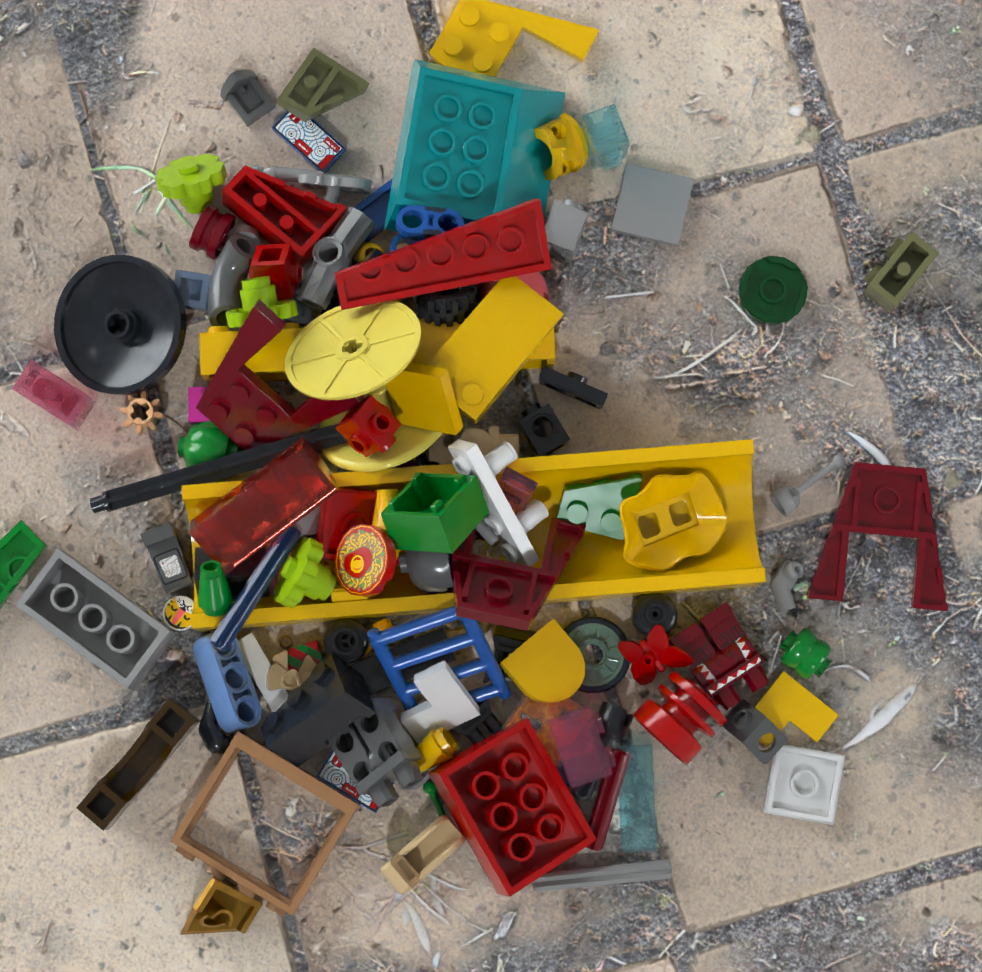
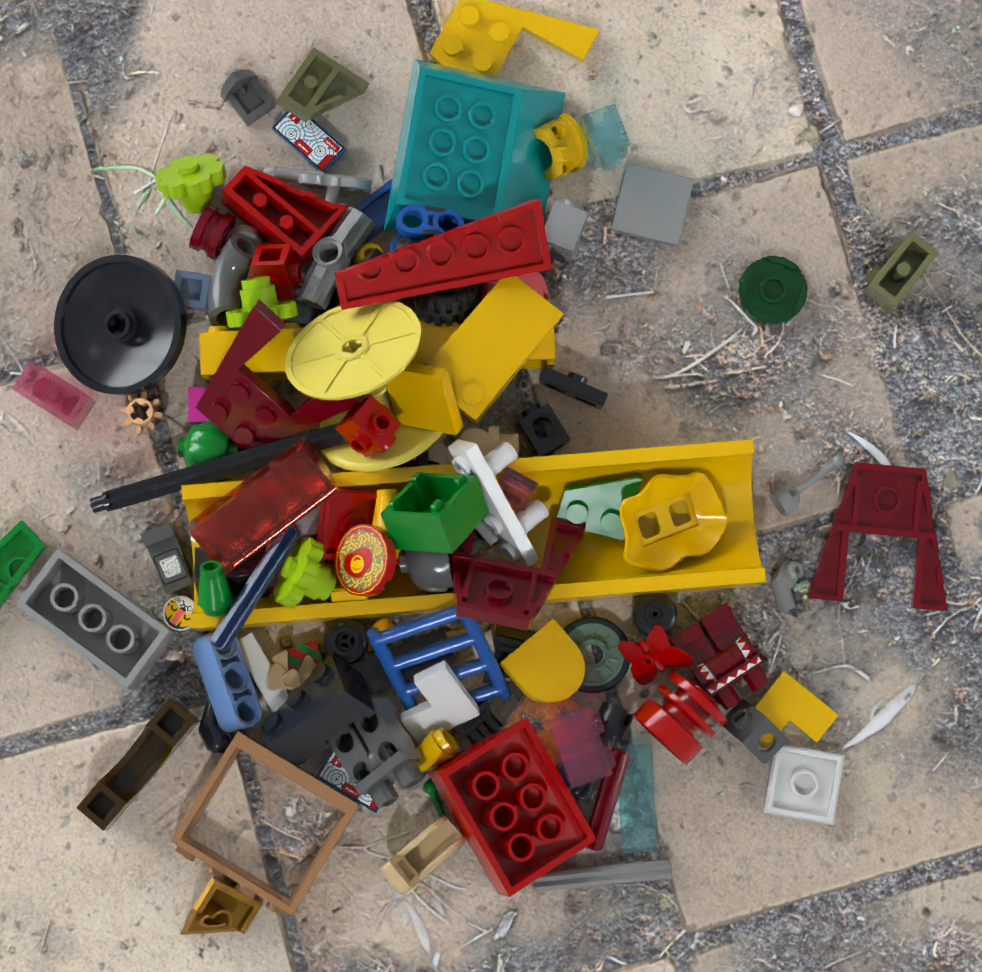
(805, 653): green piece -> none

